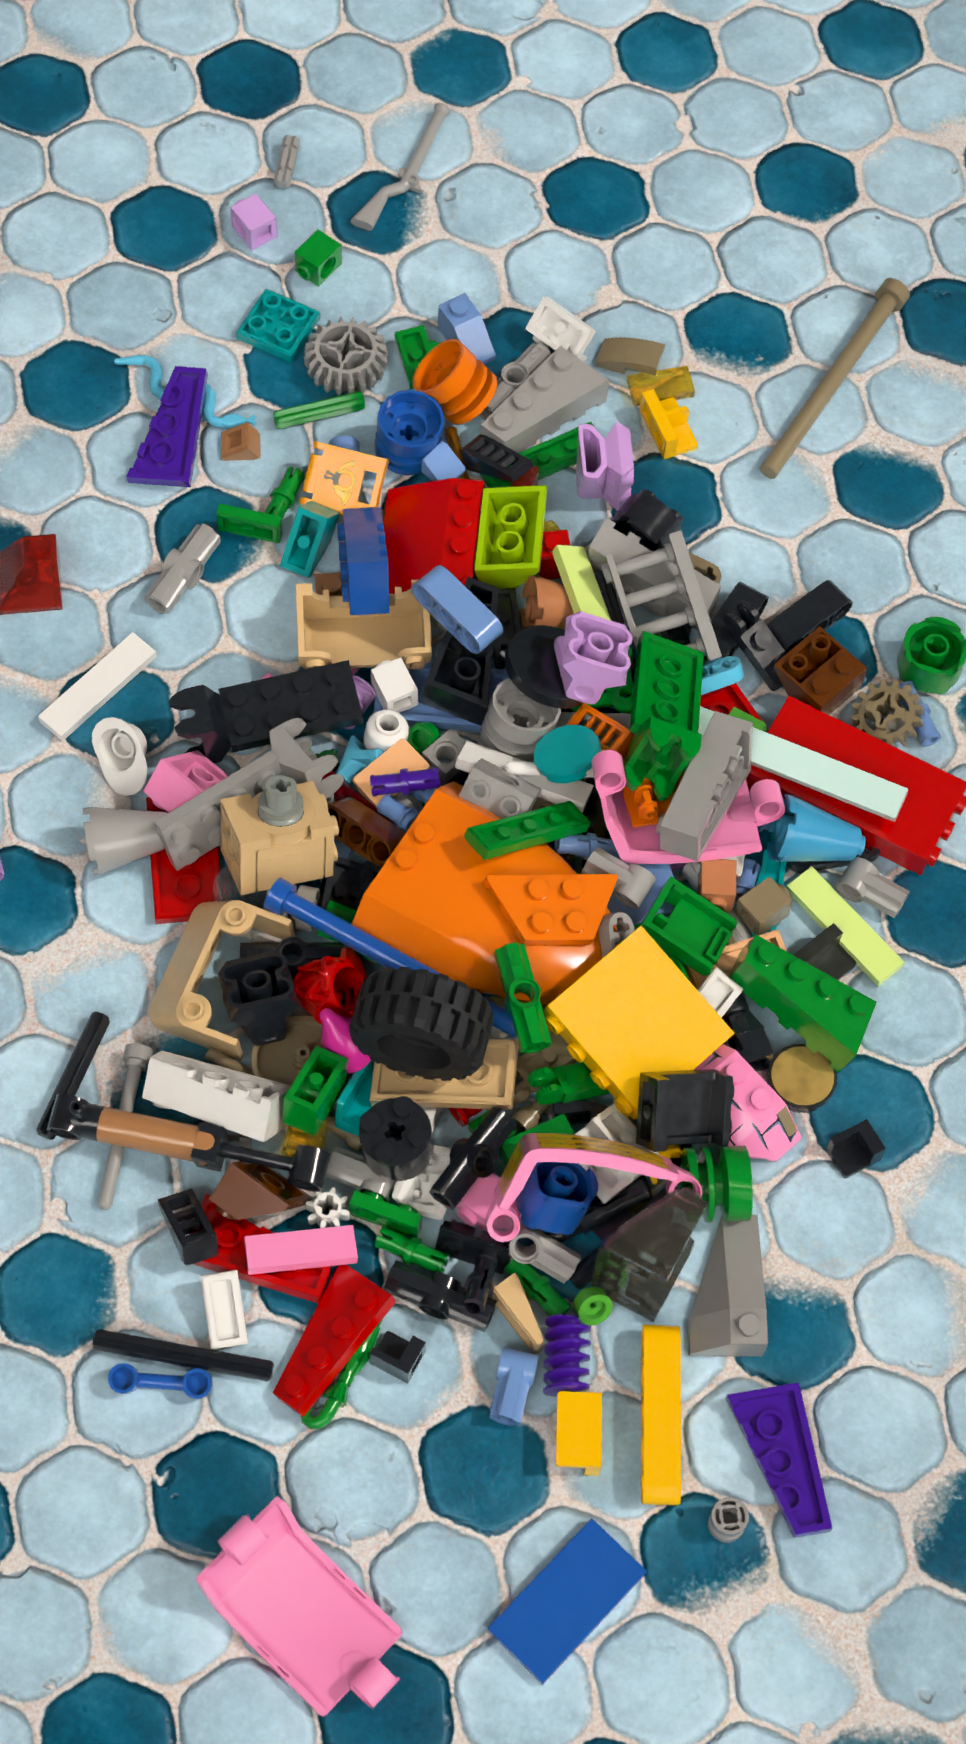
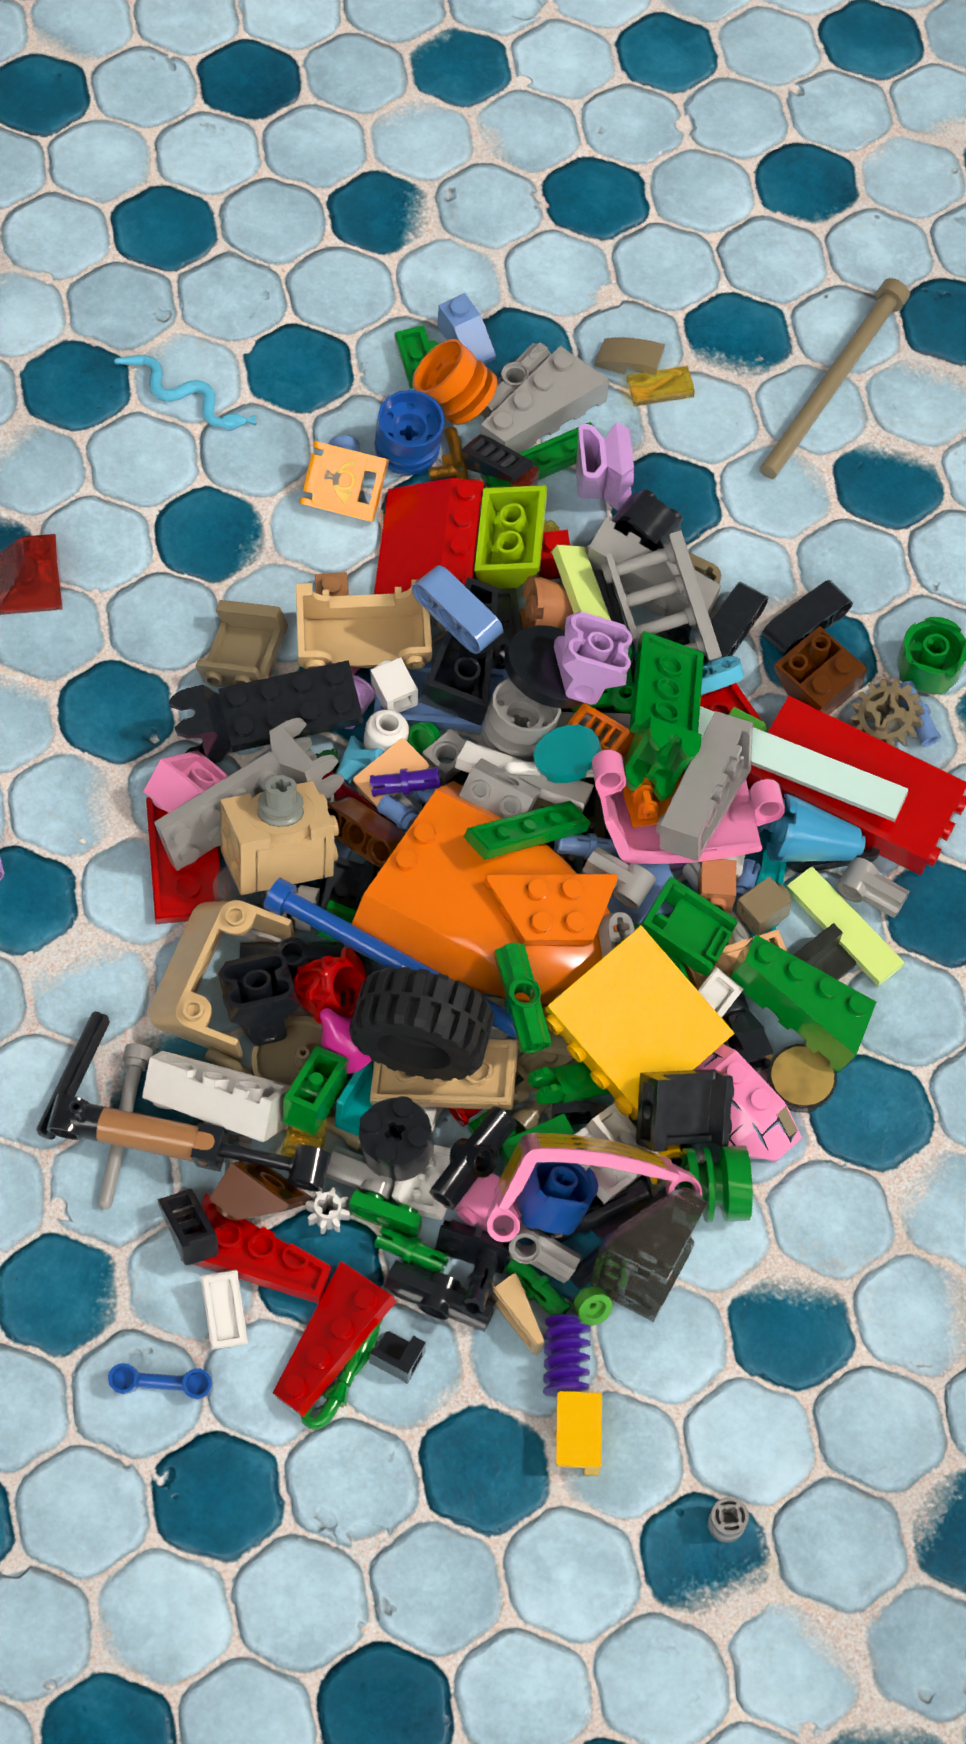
(97, 686): white tile -> none
(120, 836): light grey cone -> none
(121, 754): white piece -> none
(173, 434): dark purple wing -> none
(182, 569): light grey piece -> none
(183, 1355): black axle -> none
(240, 443): medium nougat slope -> none
(243, 644): none -> dark tan panel
(249, 523): green tile -> none
(253, 221): lavender brick -> none
(278, 325): teal tile -> none
(284, 495): green pin -> none
(286, 162): light grey axle -> none
(300, 1249): bright pink tile -> none
(300, 1610): bright pink panel -> none
(309, 538): teal slope -> none
(318, 258): green brick -> none
(319, 409): green axle -> none
(329, 348): light grey gear -> none
(366, 565): blue wedge -> none
(369, 214): light grey piece -> none
(442, 463): medium blue slope -> none
(514, 1378): medium blue piece -> none
(558, 327): white bracket -> none
(567, 1601): blue tile -> none
(660, 1415): yellow beam -> none
(667, 425): yellow panel -> none
(731, 1300): light grey wedge -> none
(756, 642): black hinge -> none
(783, 1447): dark purple wing -> none
(855, 1149): black panel -> none

